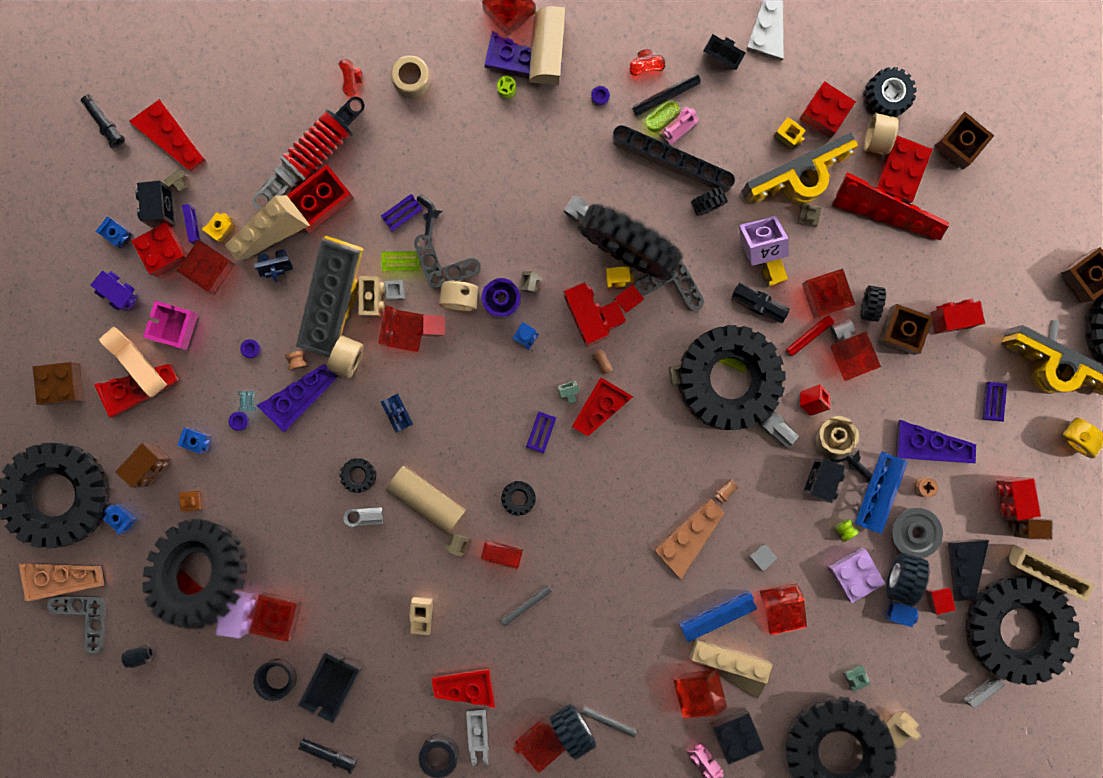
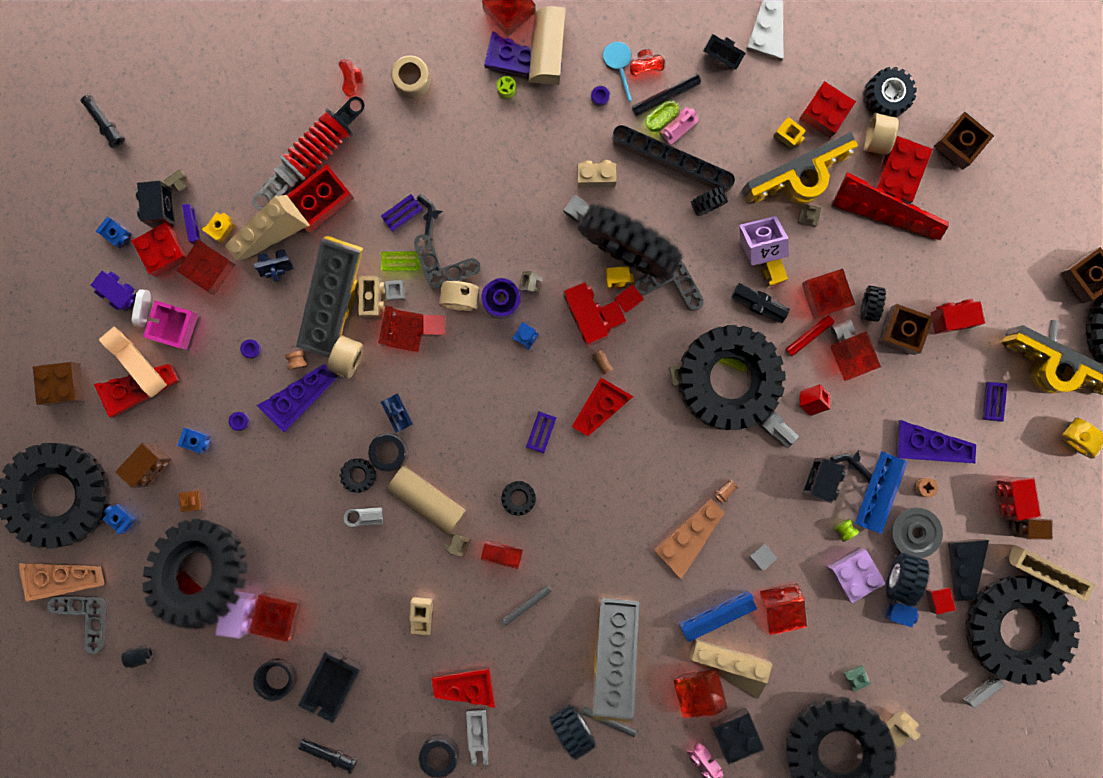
(141, 308): none -> white tile
(165, 131): red wing -> none
(246, 401): clear light blue bush -> none
(402, 455): none -> black piece
(539, 745): clear red bracket -> none
(569, 390): sand green tile -> none
(596, 174): none -> tan brick
(616, 660): none -> piece
(617, 56): none -> medium azure piece
(847, 435): tan brick -> none

